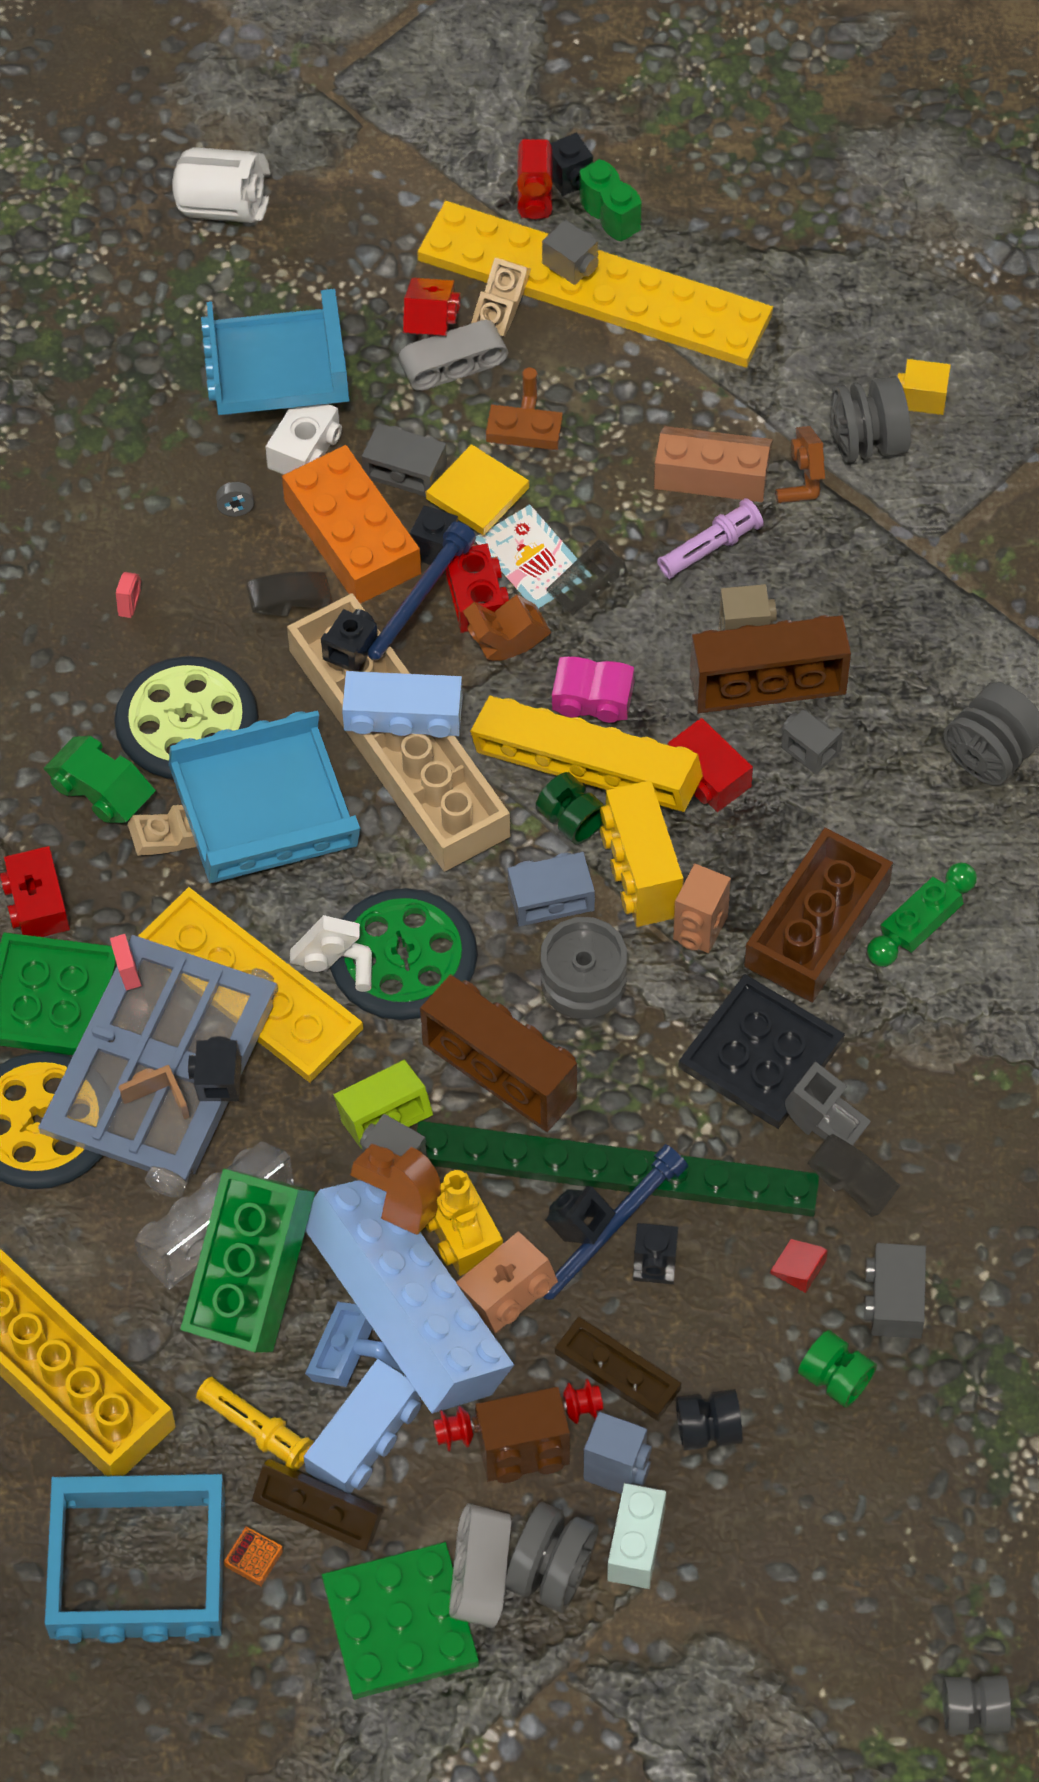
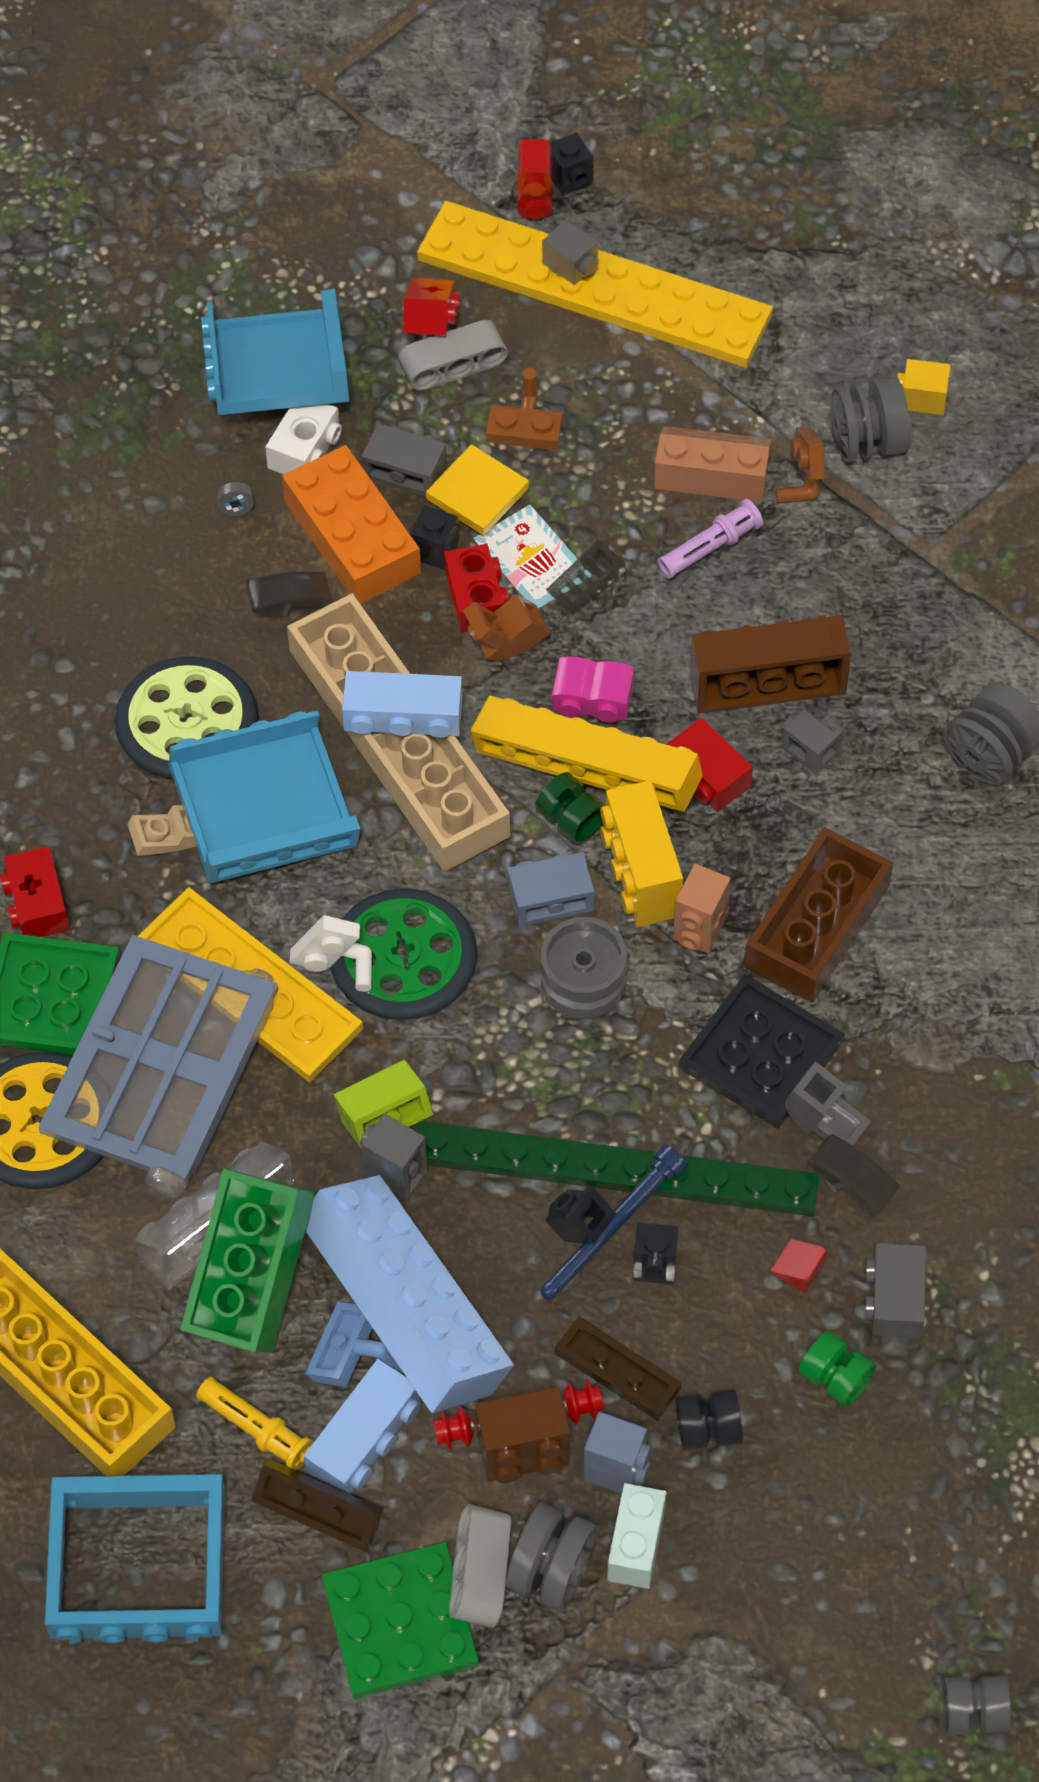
(109, 784): green brick -> none
(125, 962): coral tile -> none
(128, 594): coral tile -> none
(150, 1081): medium nougat bracket -> none
(216, 1069): black brick -> none
(221, 184): white cylinder -> none
(253, 1556): tile -> none
(349, 639): black brick -> none
(409, 1183): dark orange brick -> none
(456, 541): dark blue piece -> none
(463, 1224): yellow brick -> none
(499, 1052): reddish brown brick -> none
(502, 294): tan slope -> none
(508, 1281): nougat brick -> none
(610, 200): green brick -> none
(745, 607): dark tan brick -> none
(921, 914): green plate -> none

